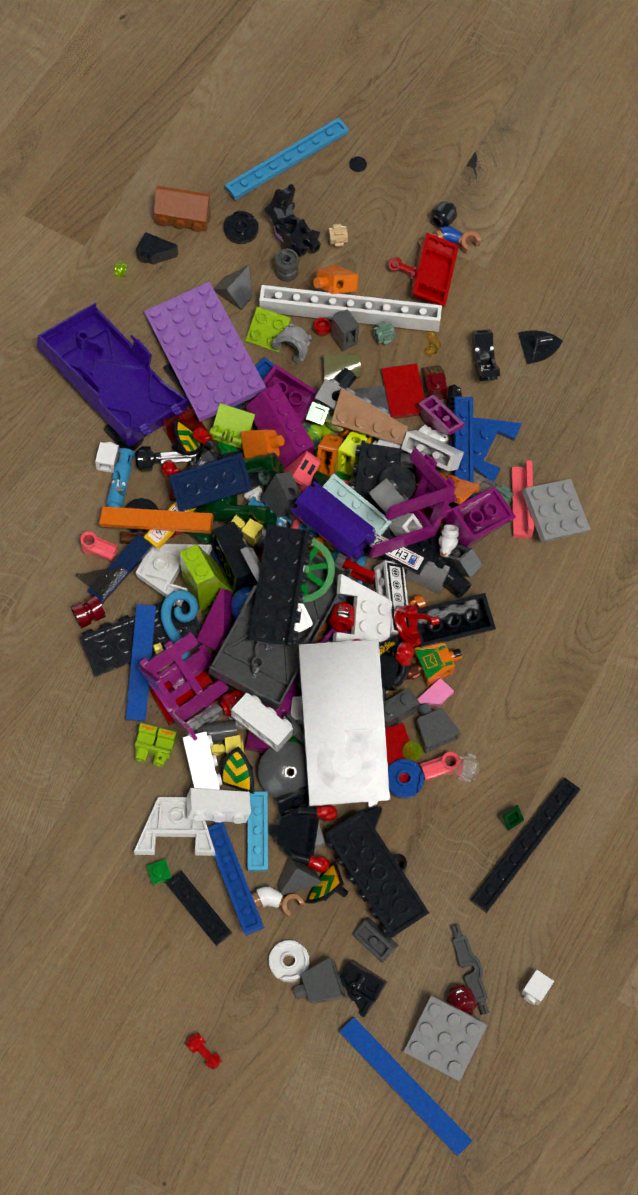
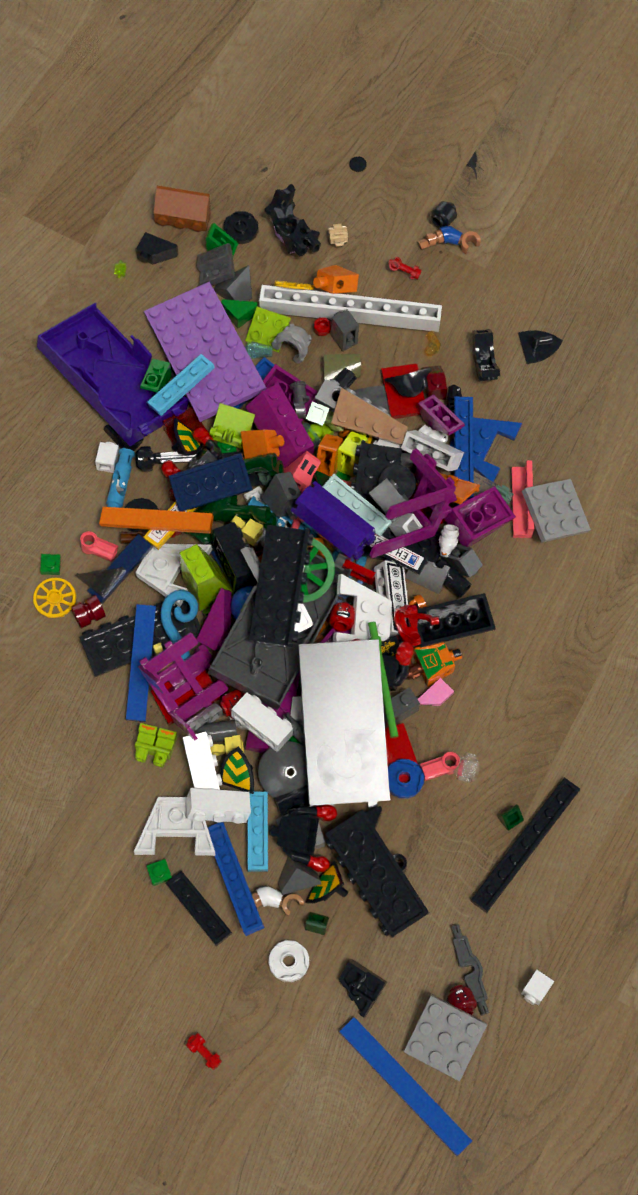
(50, 564): none -> green plate
(54, 598): none -> yellow wheel
(156, 376): none -> green slope
(181, 384): none -> medium azure plate
(216, 265): none -> flat silver slope
(217, 237): none -> green slope
(239, 311): none -> green slope
(258, 350): none -> clear light blue cone
(286, 159): dark azure plate -> none
(286, 265): dark grey wheel -> none
(294, 285): none -> yellow wheel
(299, 398): none -> flat silver connector
(316, 923): none -> dark green slope
(321, 983): dark grey torso -> none
(375, 940): dark grey slope -> none
(384, 332): sand green gear -> none
(385, 688): none -> bright green bar
(410, 384): none -> black hat
(412, 751): clear neon green plate -> none
(434, 269): red slope -> none
(435, 728): dark grey torso -> none

